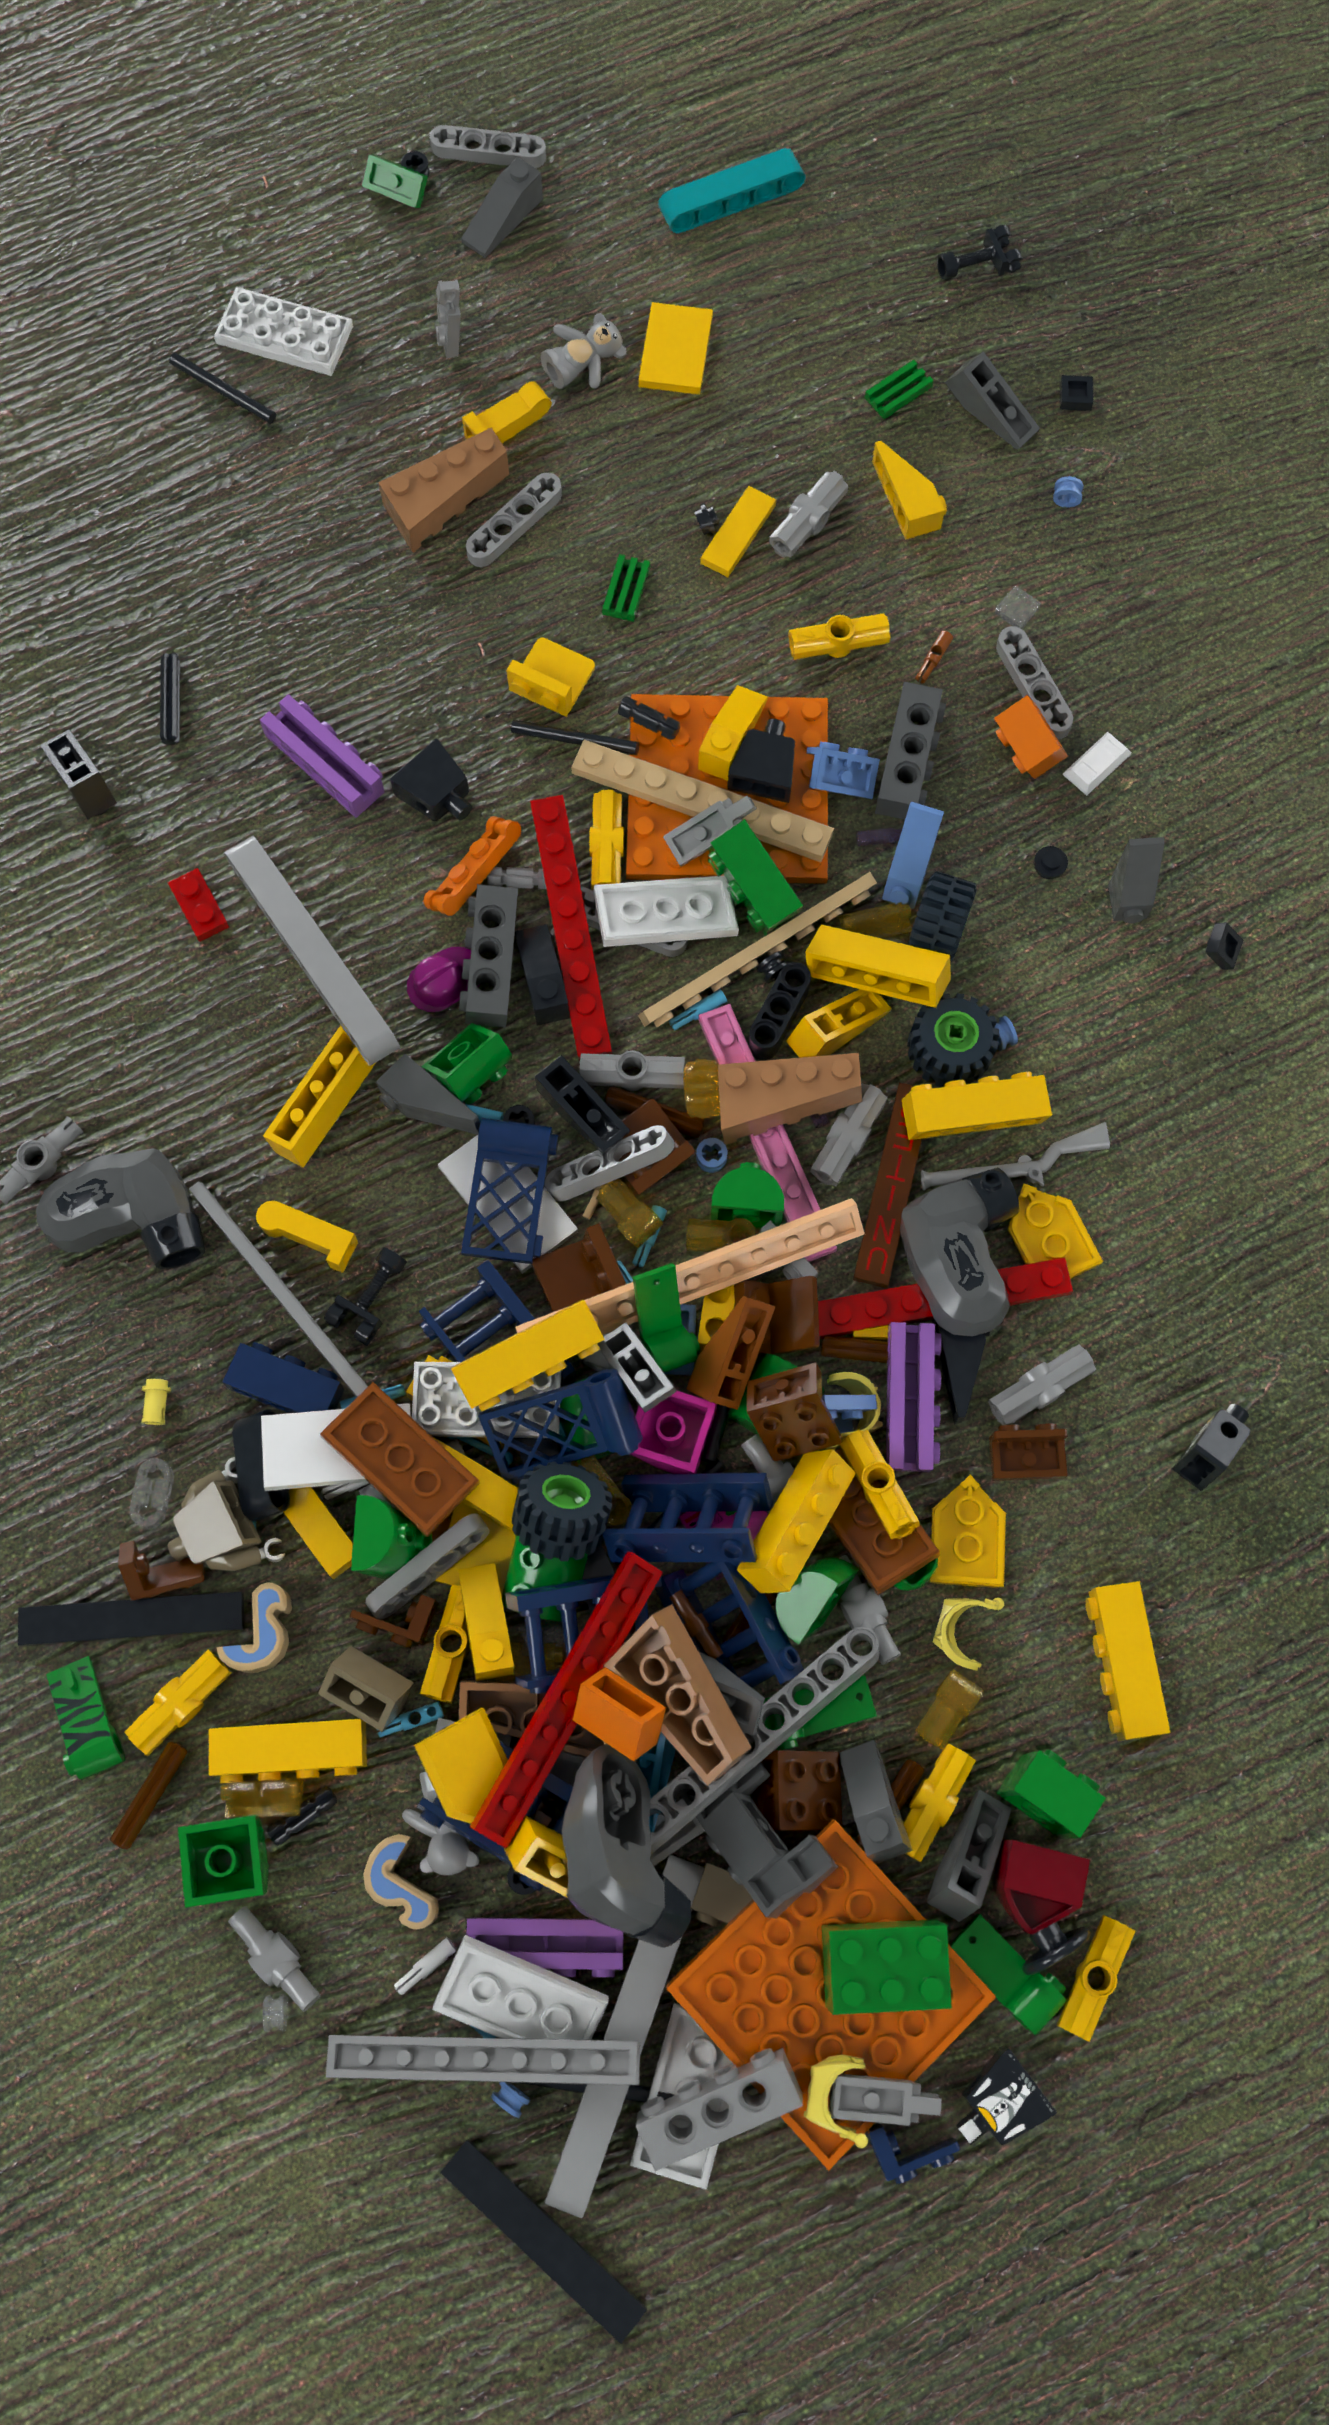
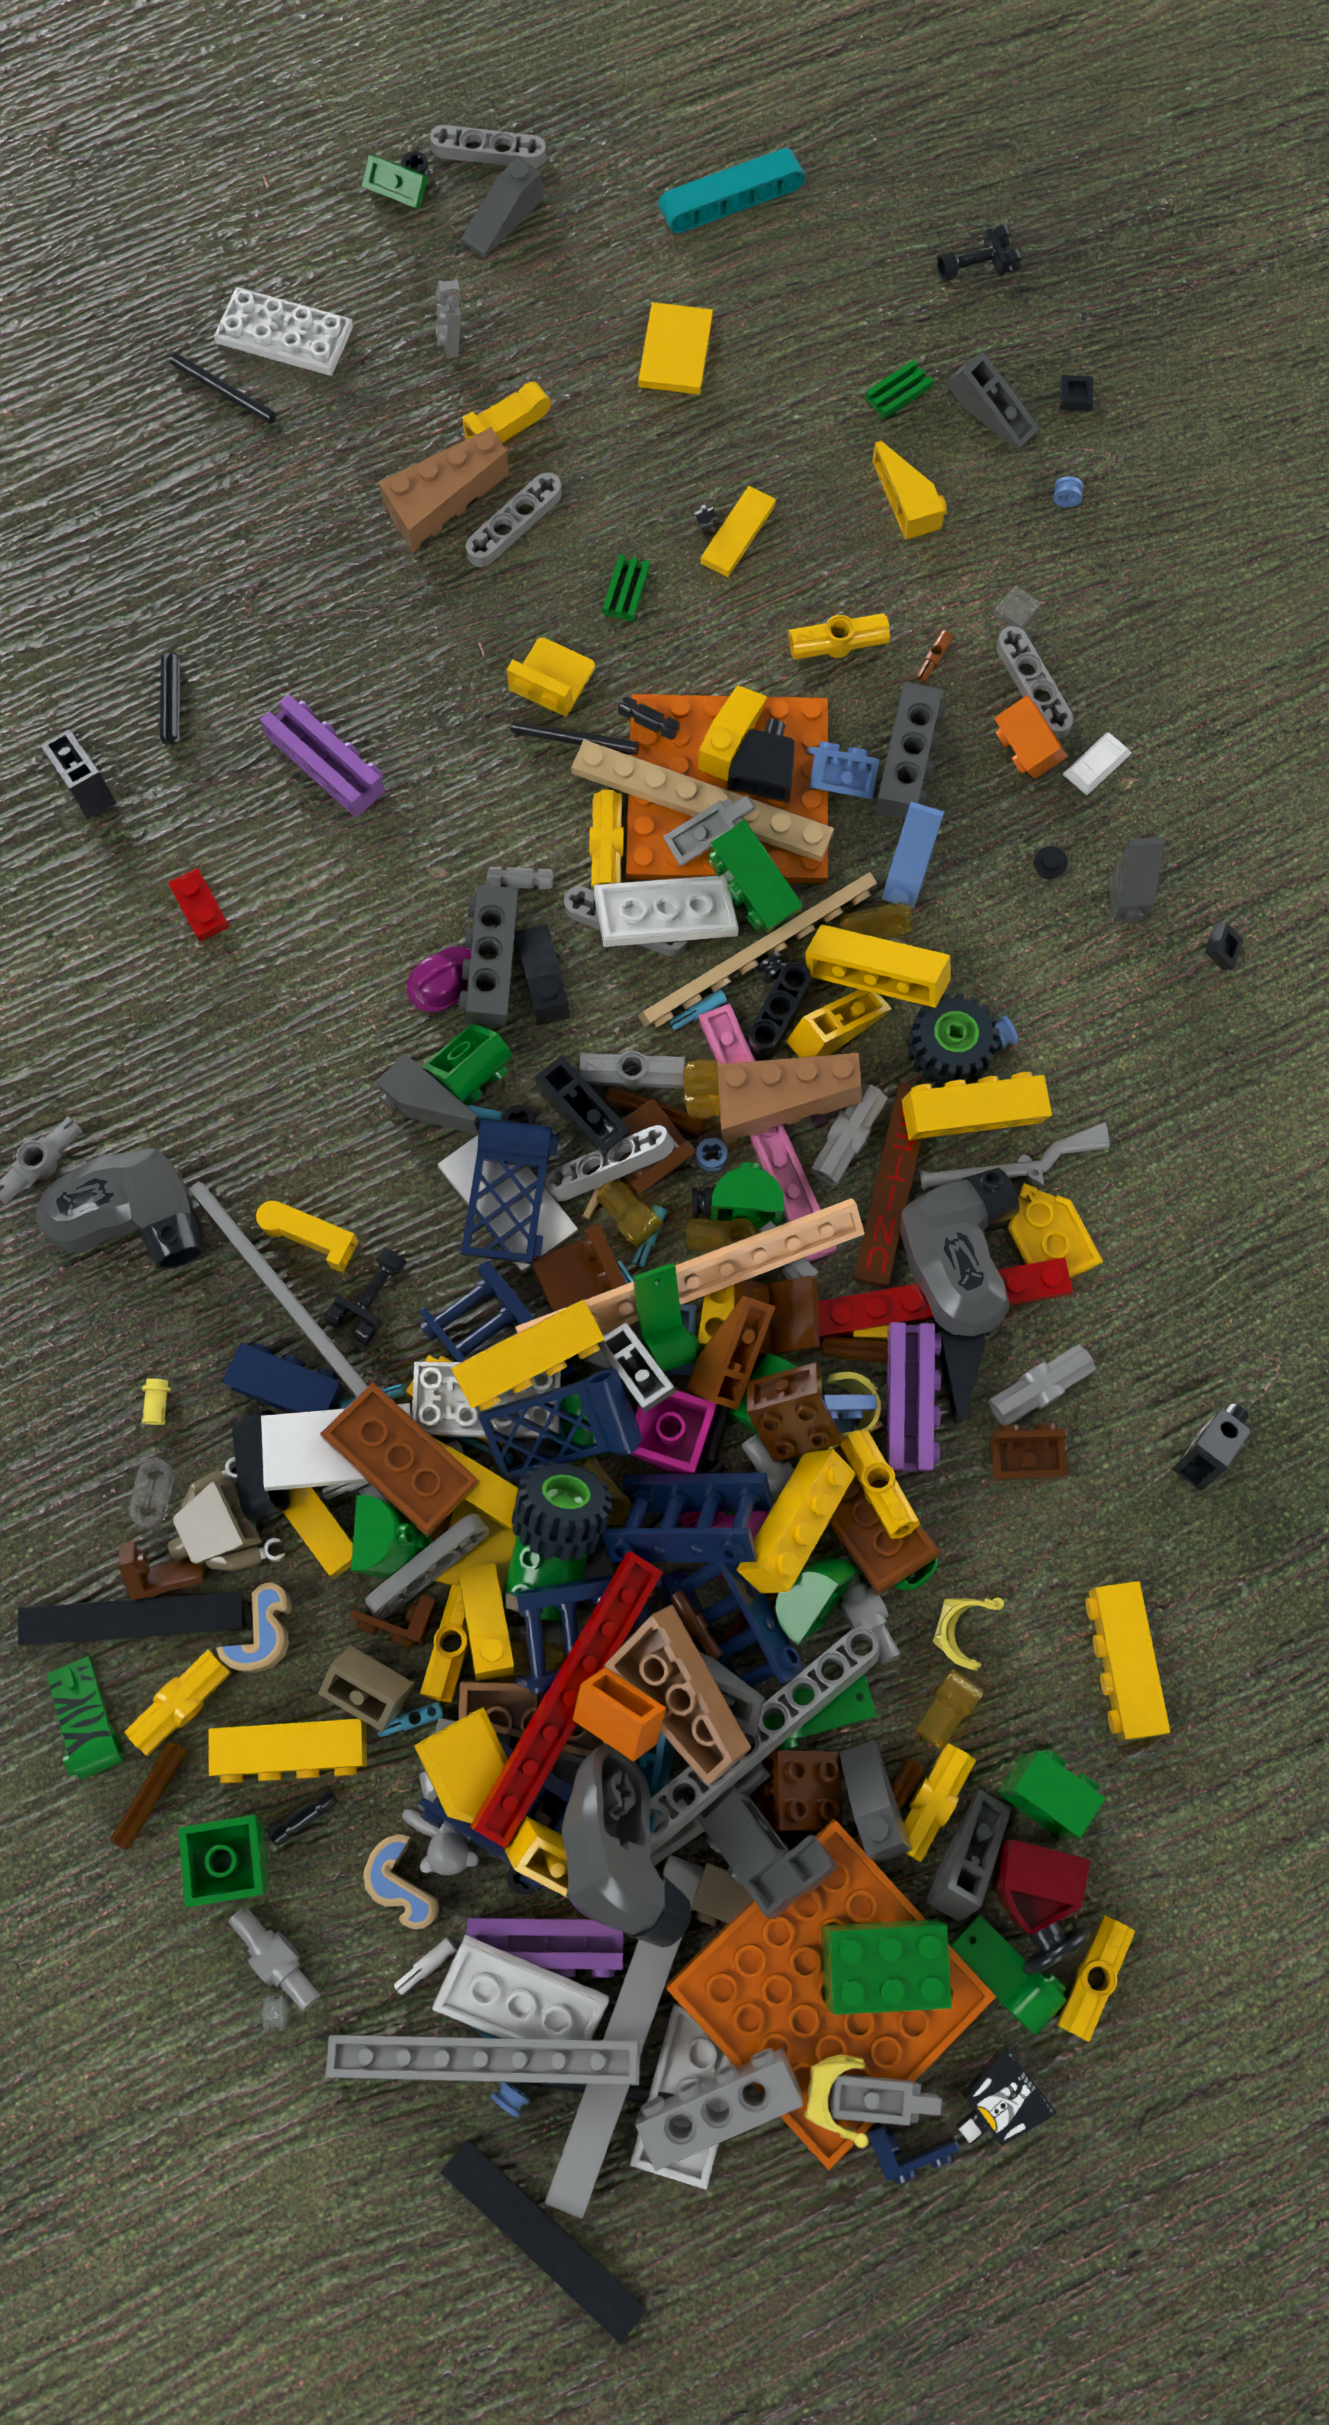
(263, 1798): clear yellow hinge -> none
(312, 951): light grey beam -> none
(318, 1100): yellow brick -> none
(433, 784): black torso -> none
(474, 867): orange plate -> none
(571, 926): red plate -> none
(583, 350): light grey piece -> none
(701, 1203): none -> black bush
(808, 514): light grey piece -> none
(877, 836): clear purple piece -> none
(943, 914): black wheel -> none
(970, 1538): yellow tile -> none

